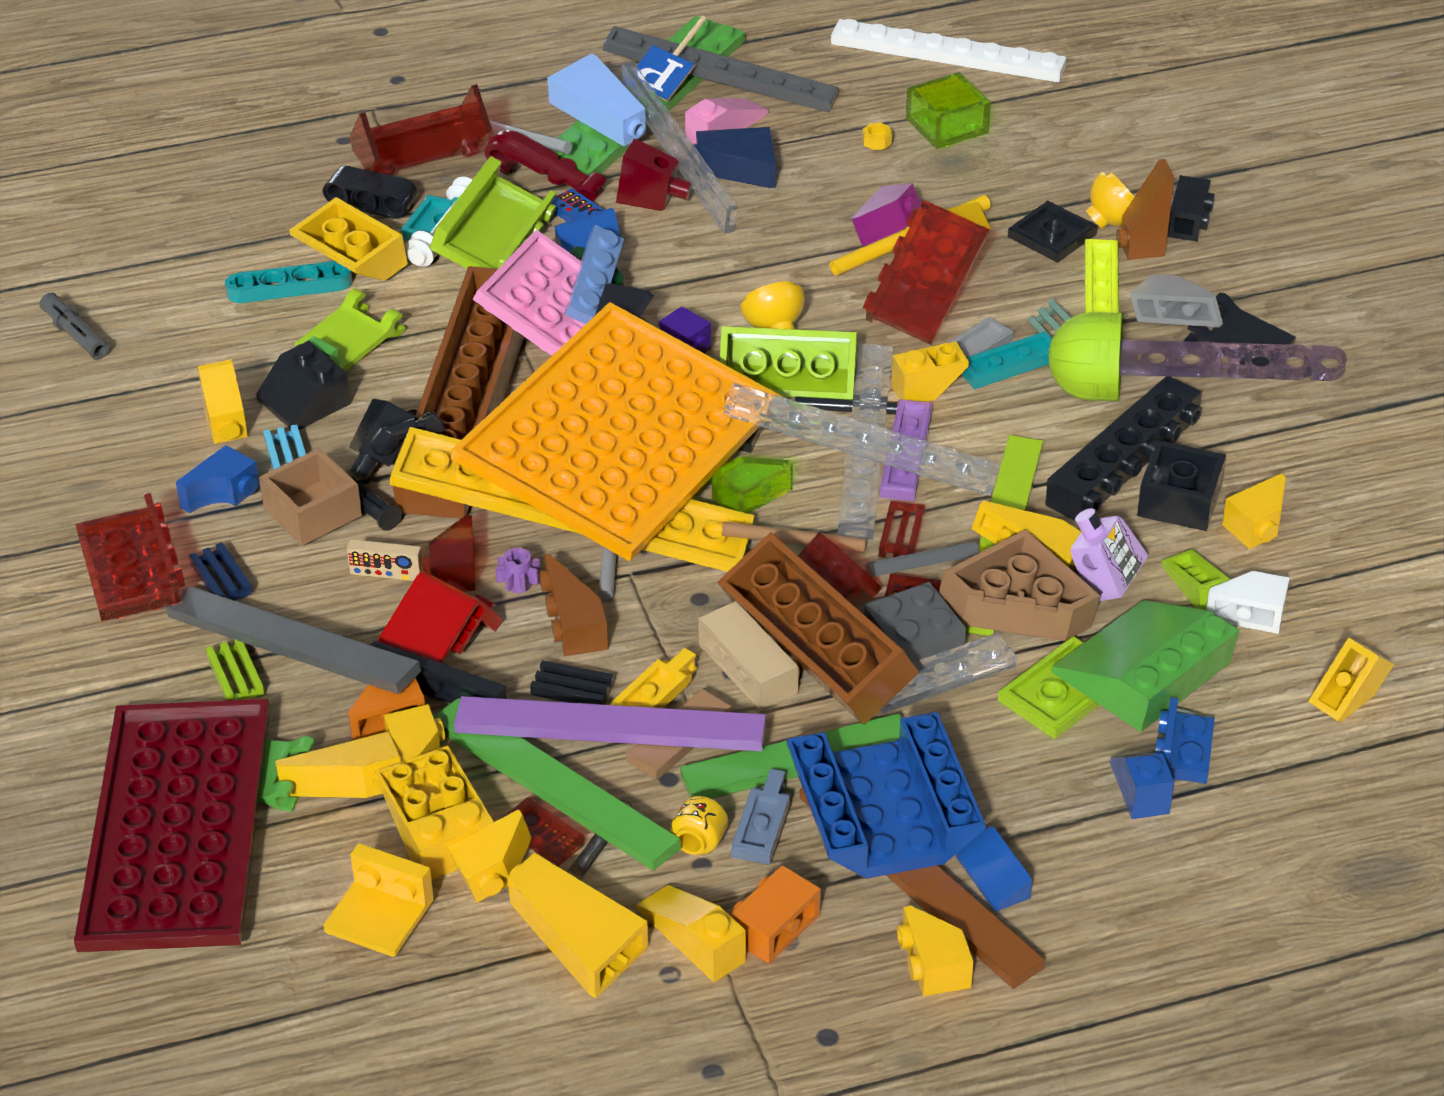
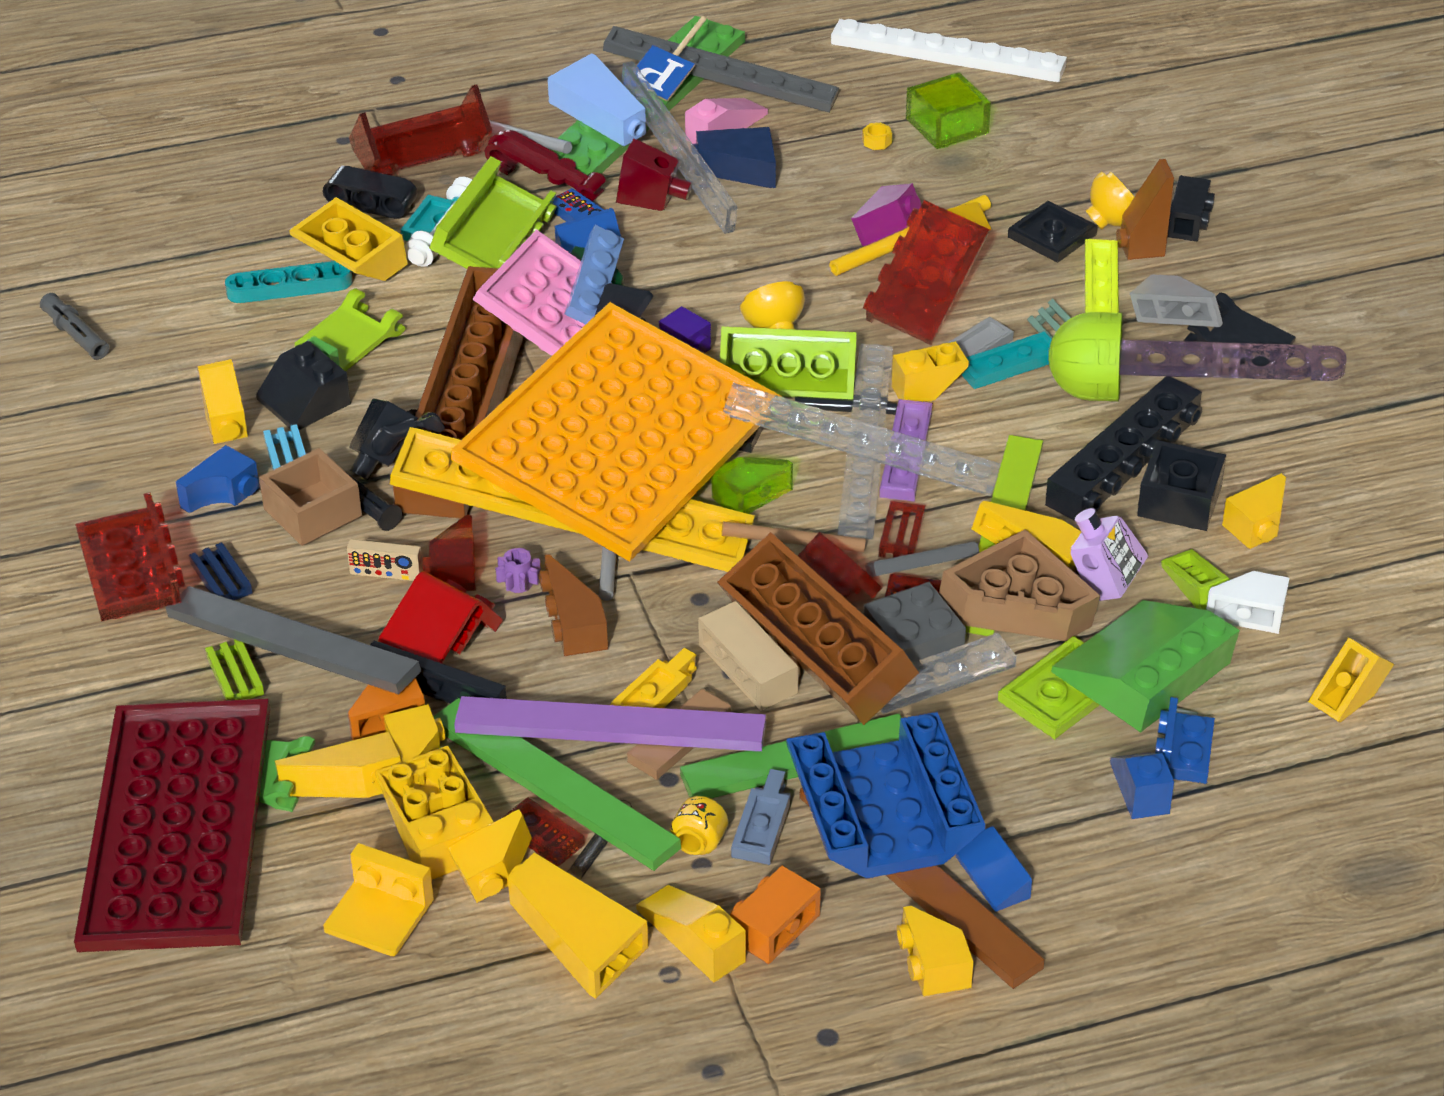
(574, 681): black tile -> none

